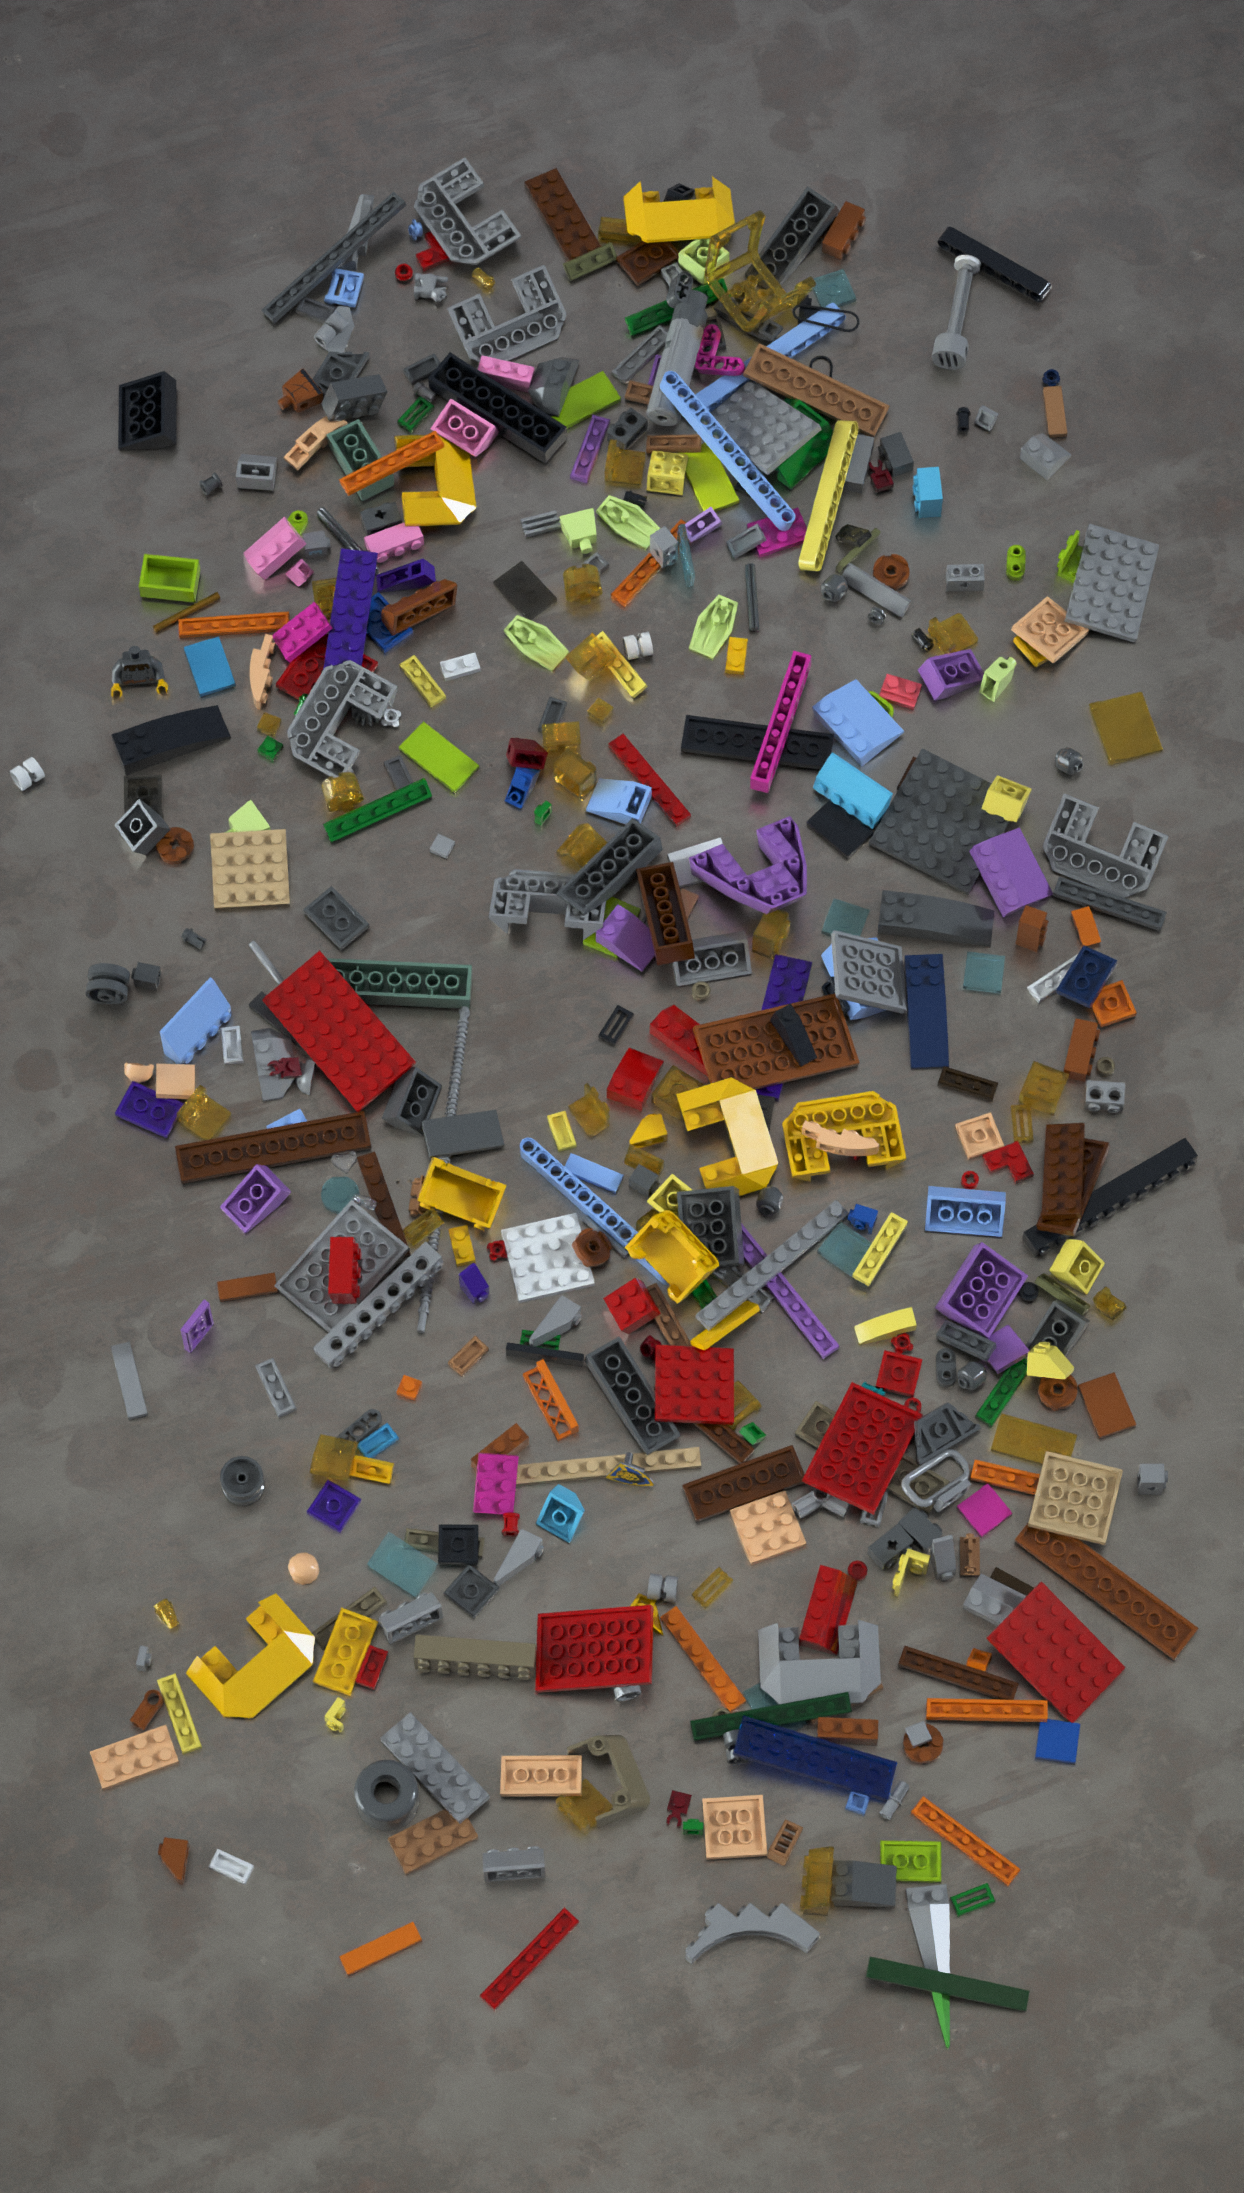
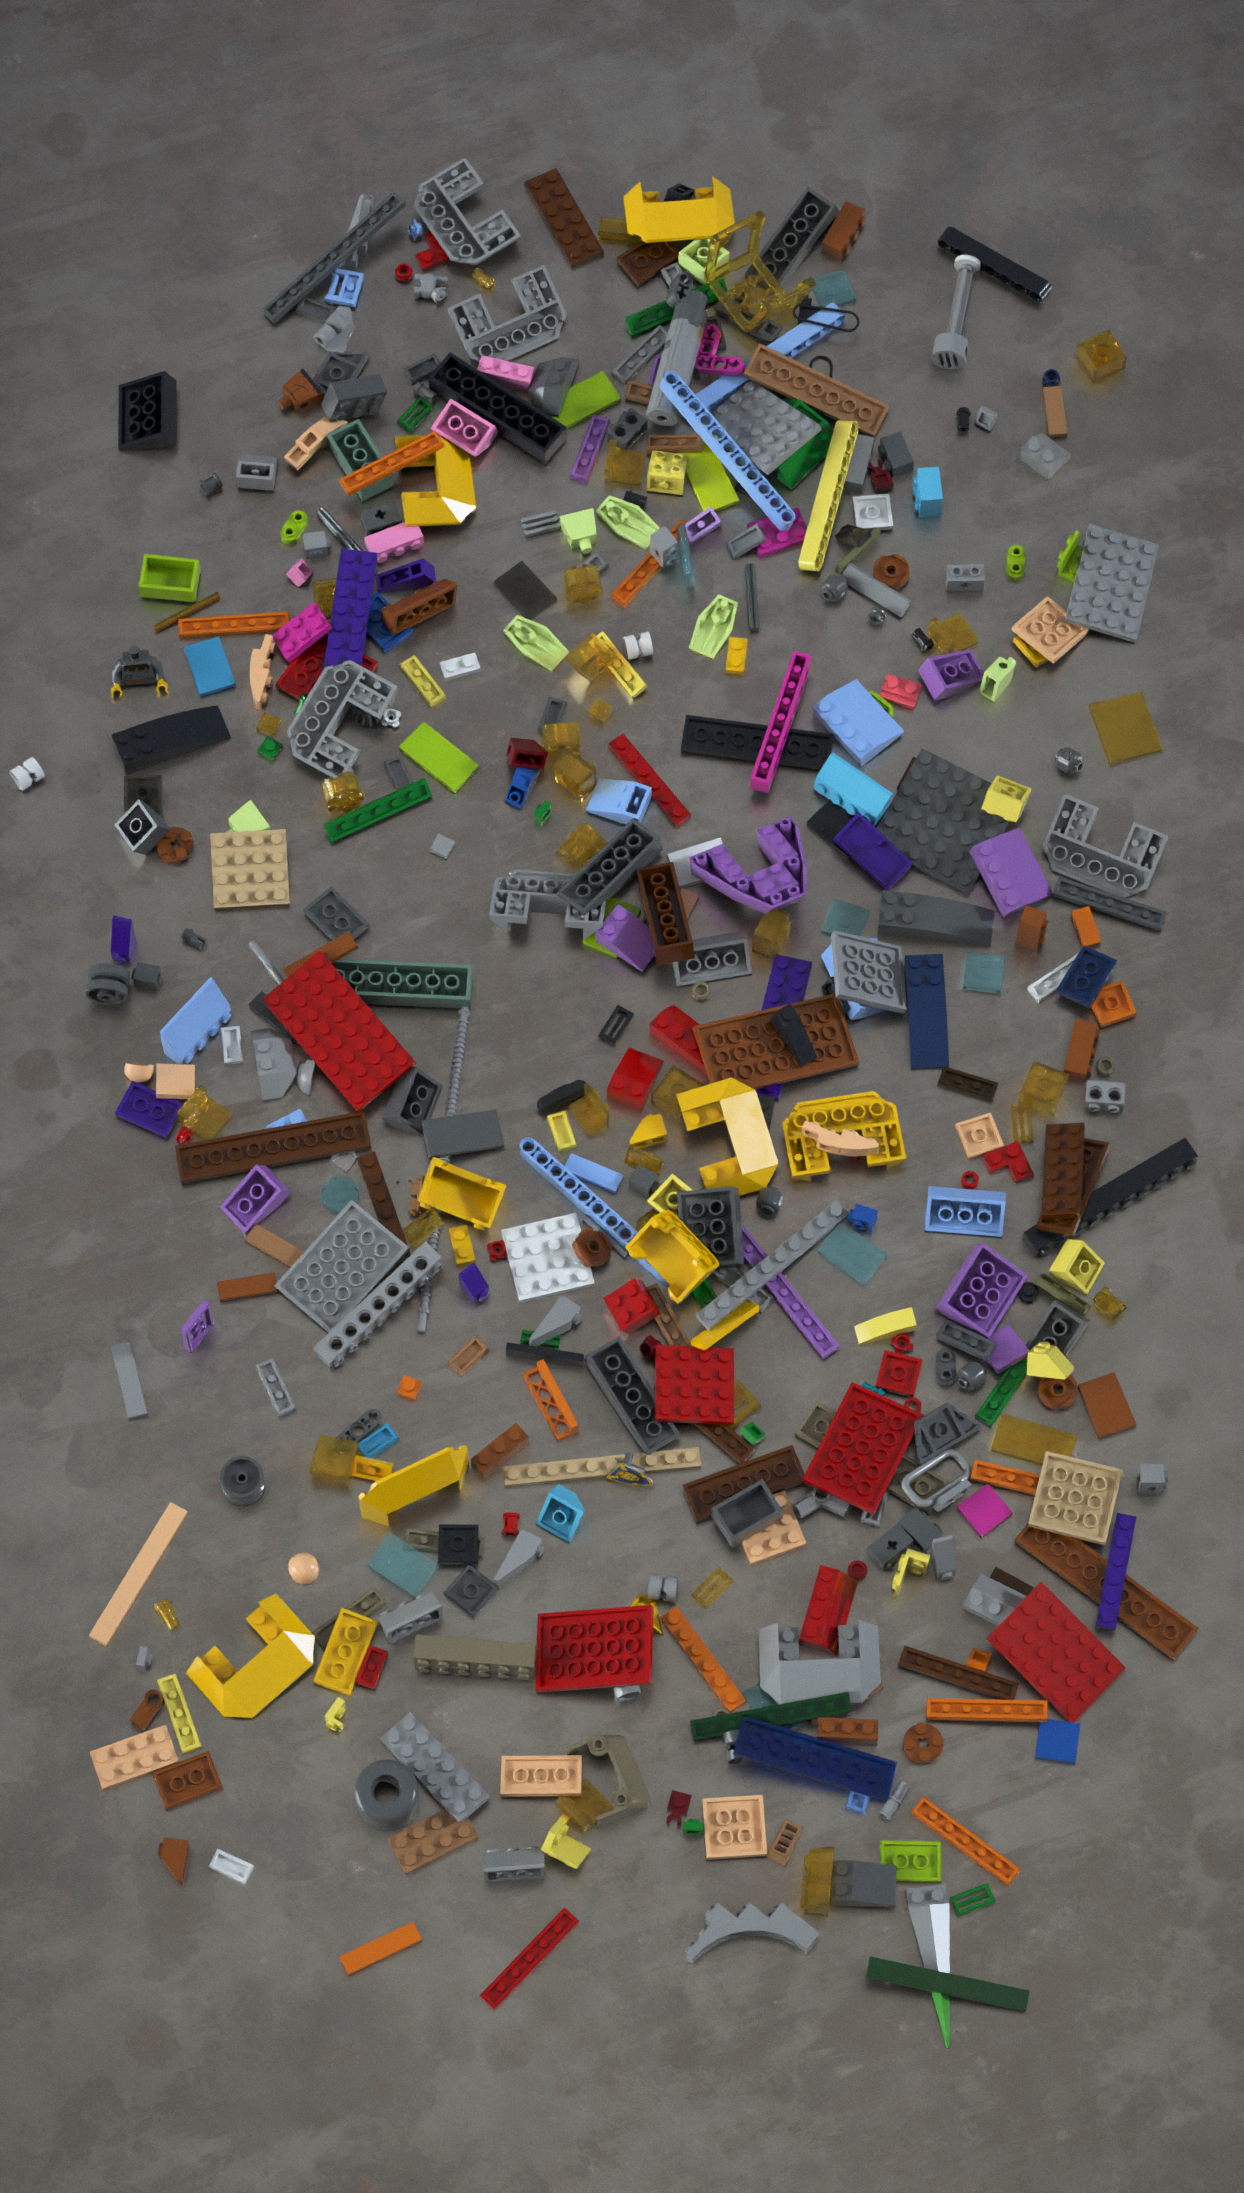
(122, 939): none -> dark purple slope
(138, 1574): none -> light nougat tile
(184, 1135): none -> red bush
(187, 1780): none -> dark orange tile
(274, 548): bright pink slope -> none
(274, 1245): none -> medium nougat tile
(287, 1067): dark red plate -> none
(332, 951): none -> dark orange tile
(334, 1506): dark purple tile -> none
(344, 1270): red brick -> none
(364, 1201): clear tile -> none
(414, 1483): none -> yellow slope
(495, 1483): dark pink plate -> none
(561, 1096): none -> black piece
(564, 1847): none -> light yellow bracket
(590, 261): olive tile -> none
(747, 1513): none -> dark grey piece
(873, 512): none -> white plate
(873, 851): none -> dark purple container
(880, 1249): light yellow plate -> none
(918, 1734): light grey tile -> none
(970, 1555): medium nougat hinge -> none
(1101, 355): none -> clear yellow brick
(1116, 1571): none -> dark purple plate

